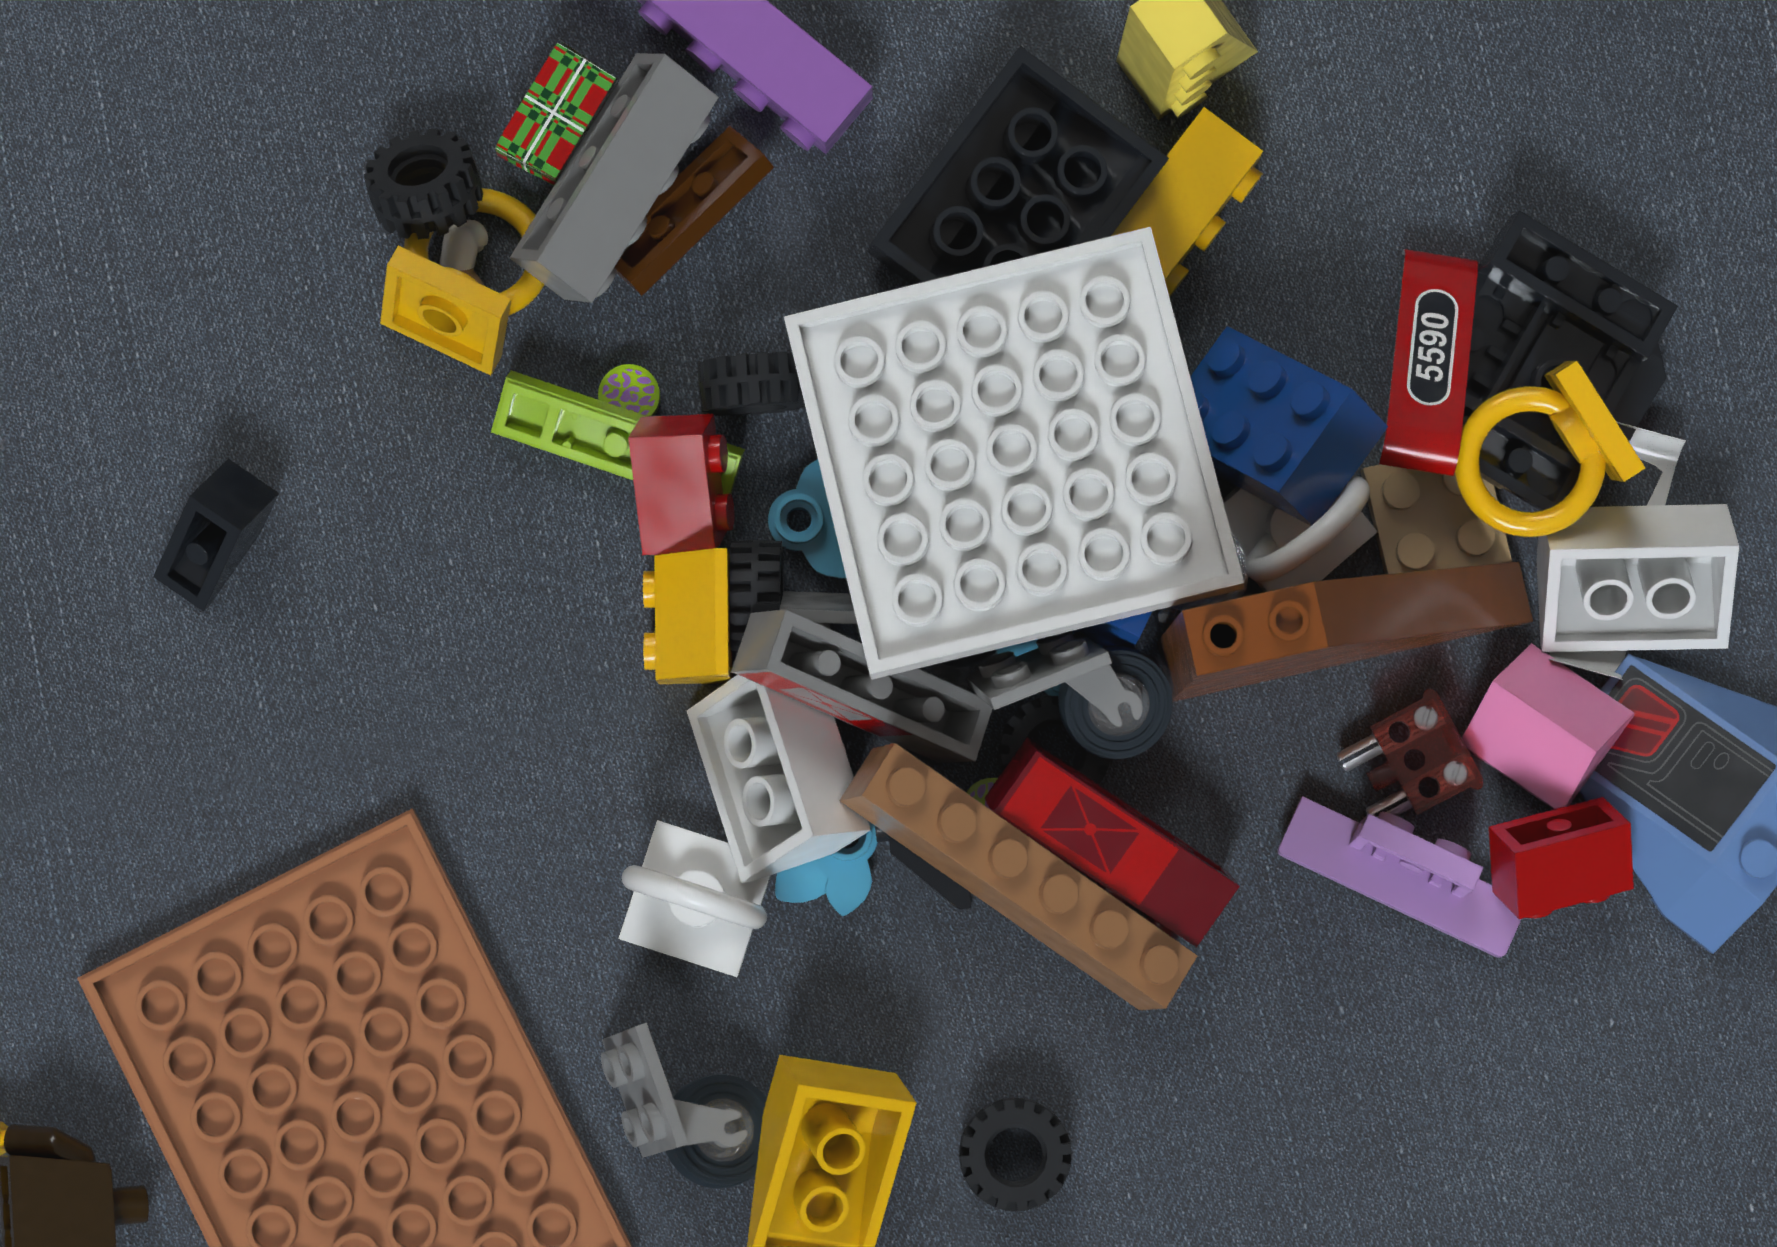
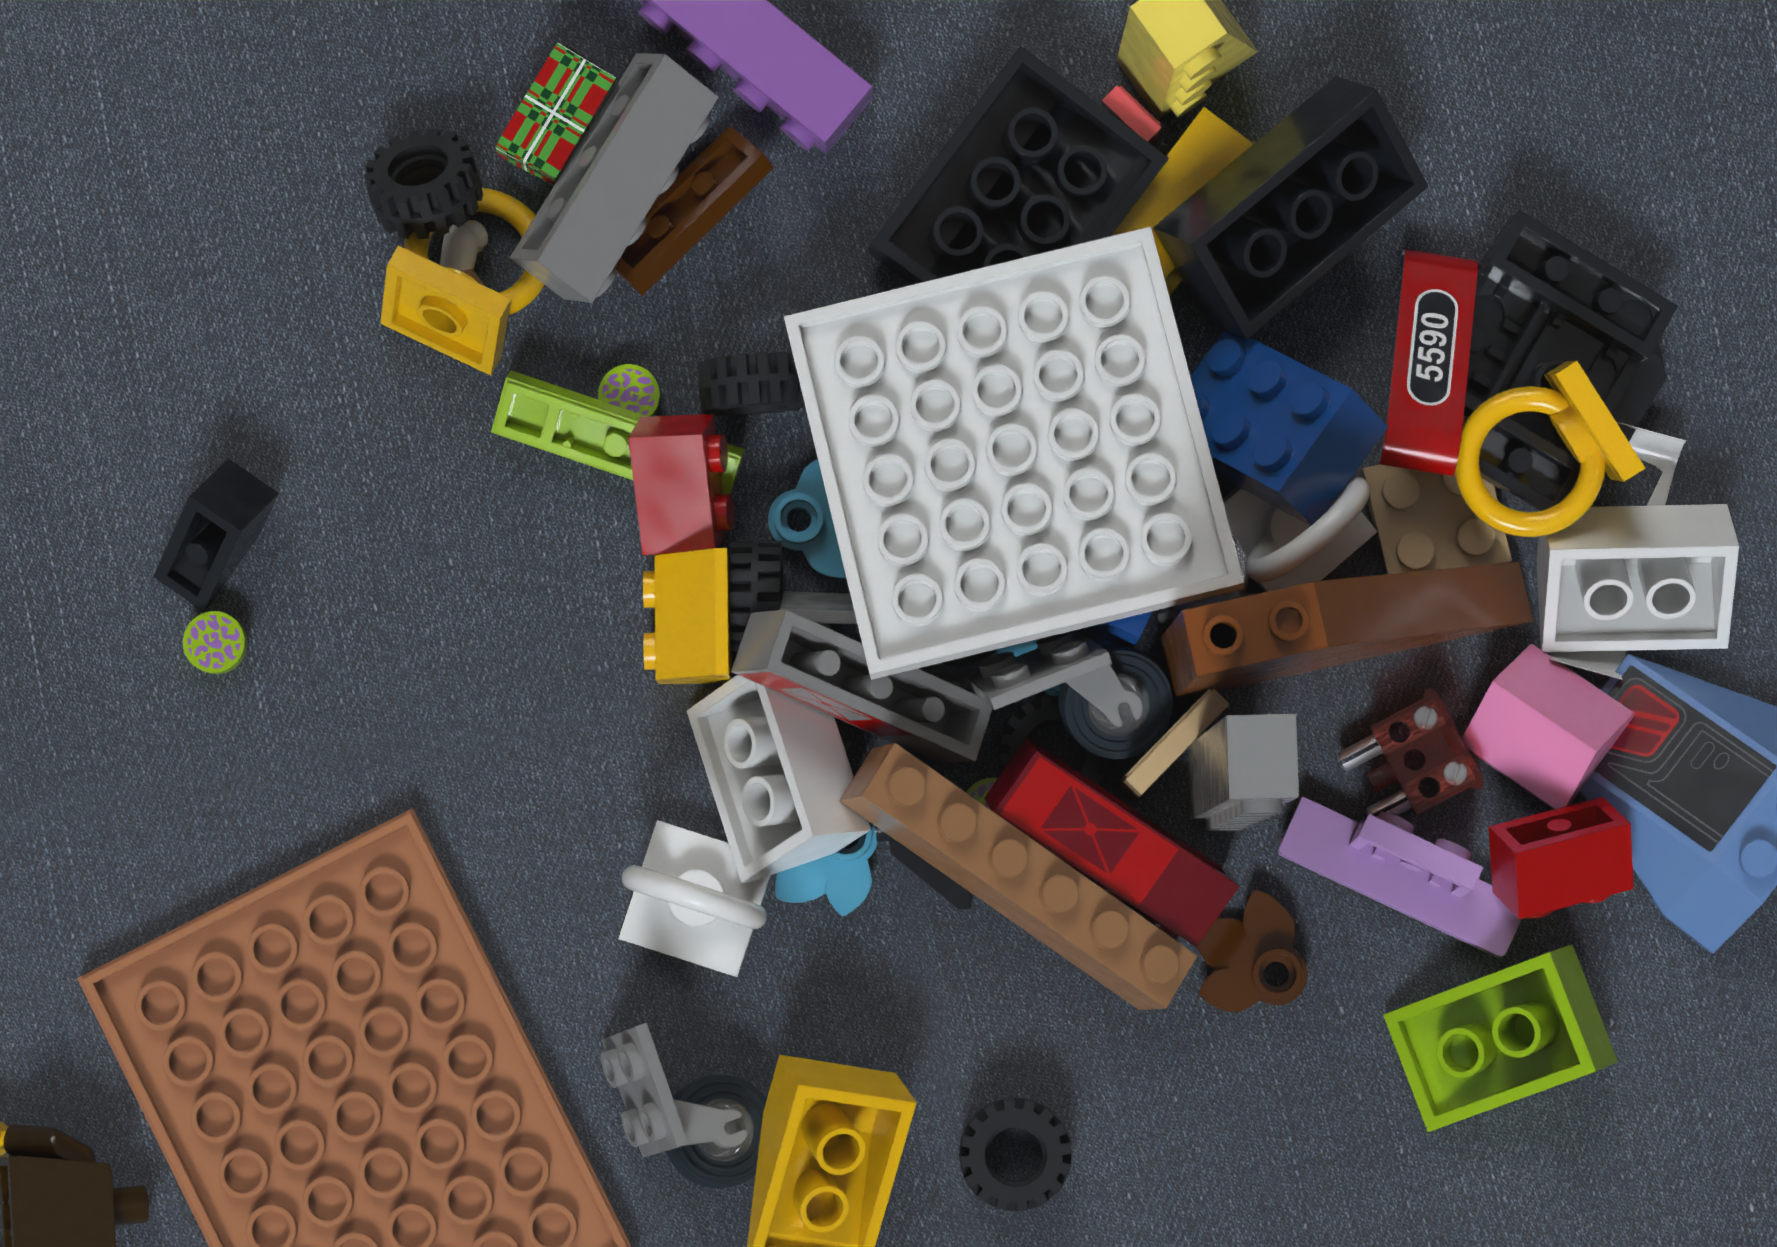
(215, 642): none -> lime tile
(1132, 114): none -> coral tile
(1173, 743): none -> tan tile
(1242, 951): none -> reddish brown plate
(1243, 770): none -> light grey brick
(1291, 206): none -> black brick
(1500, 1038): none -> lime slope

